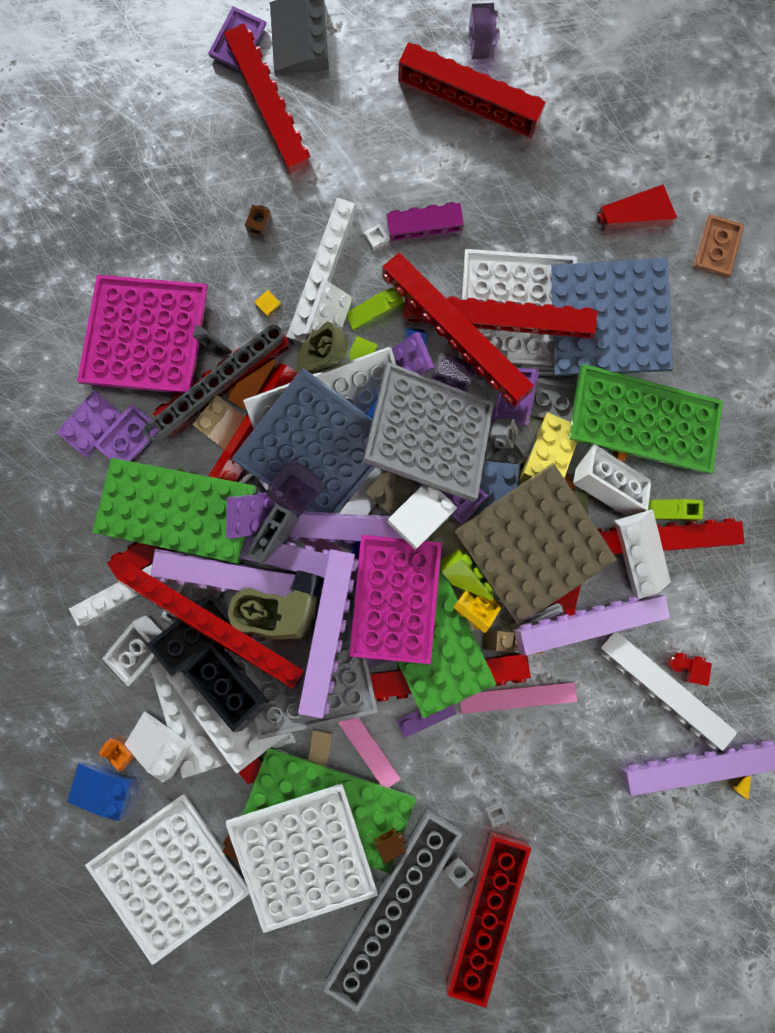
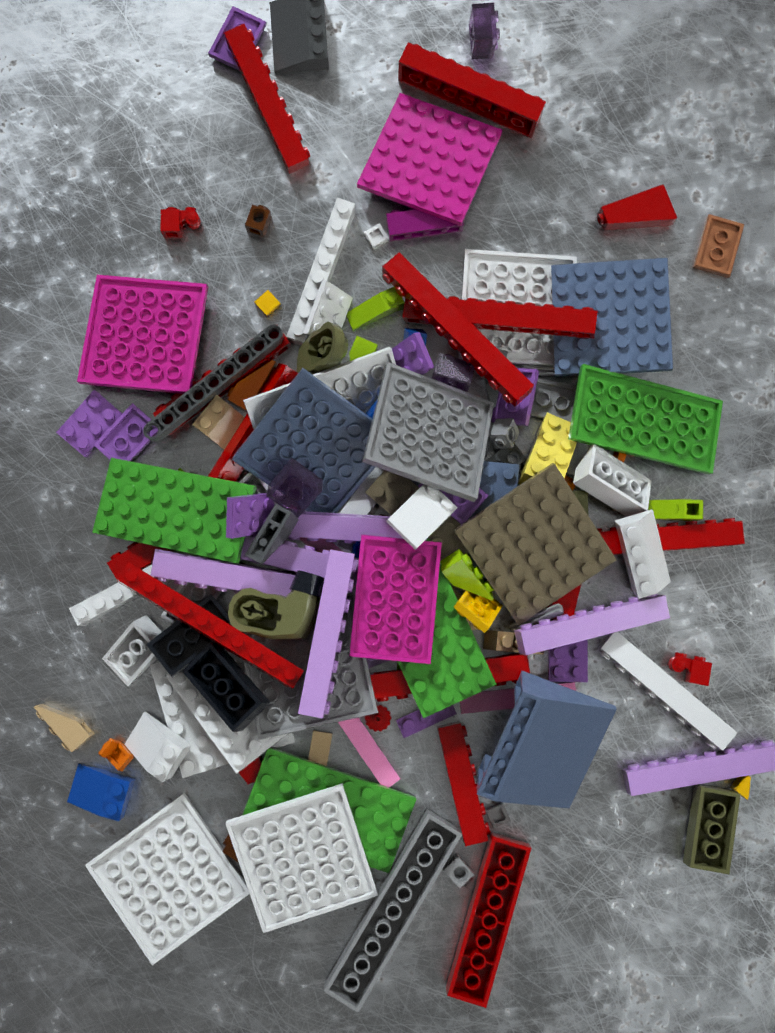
(68, 728): none -> tan slope
(174, 219): none -> red brick
(210, 341): dark grey slope -> none
(379, 720): none -> red piece
(390, 845): reddish brown brick -> none
(430, 159): none -> dark pink plate
(462, 783): none -> red brick
(544, 745): none -> sand blue slope
(568, 663): none -> medium lavender plate
(711, 828): none -> olive brick

